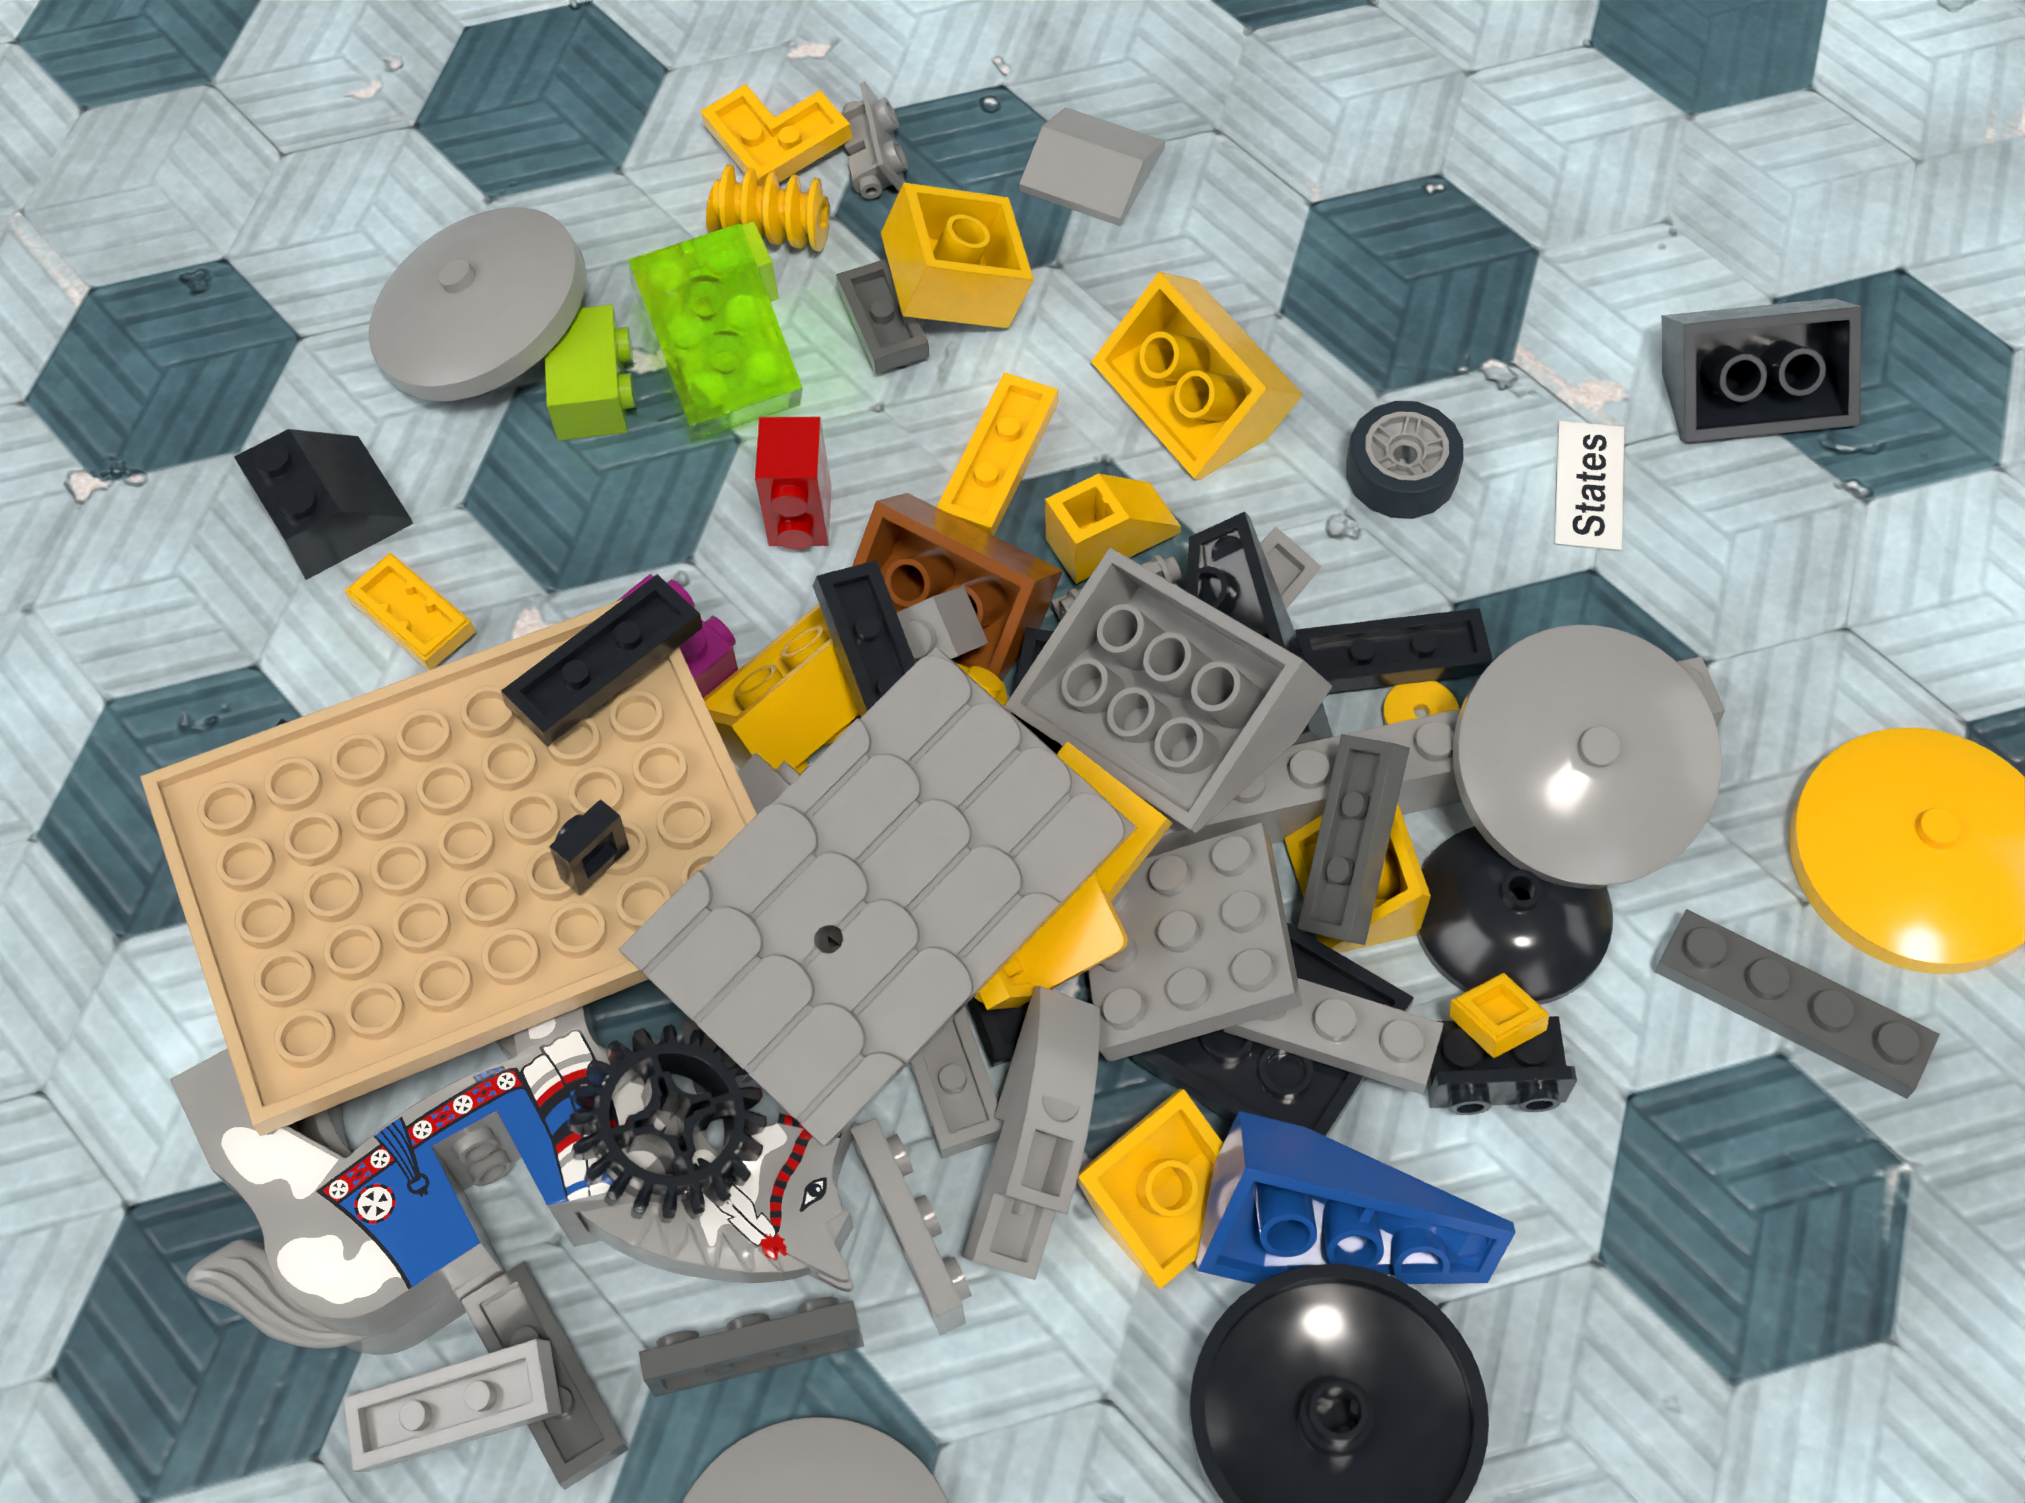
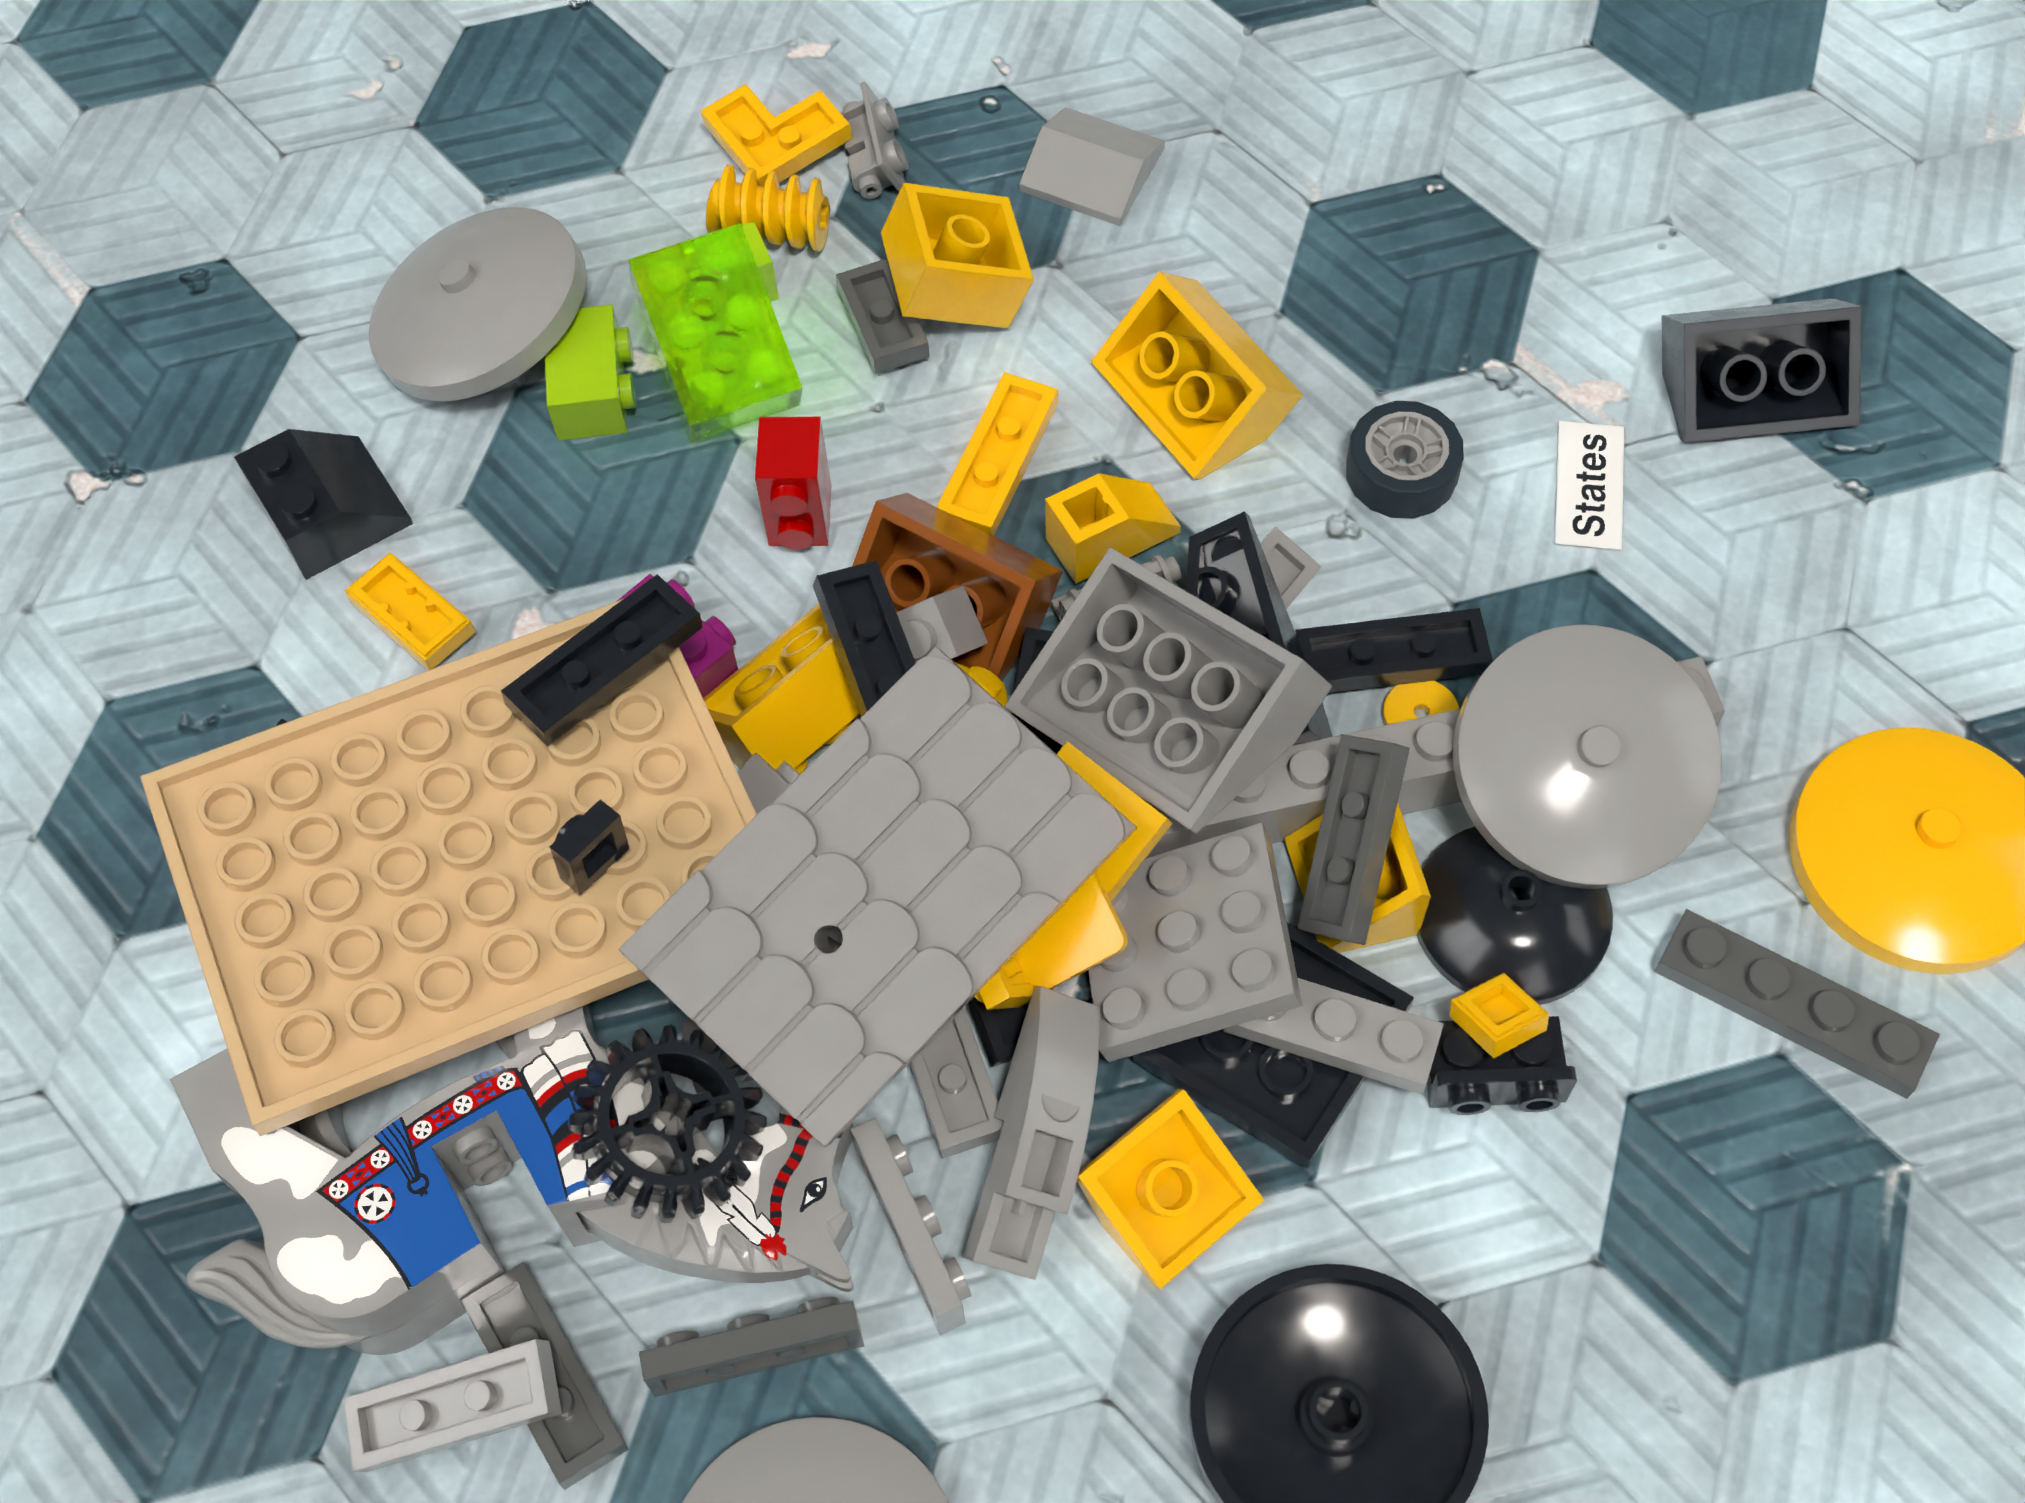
(1305, 1200): blue wedge -> none

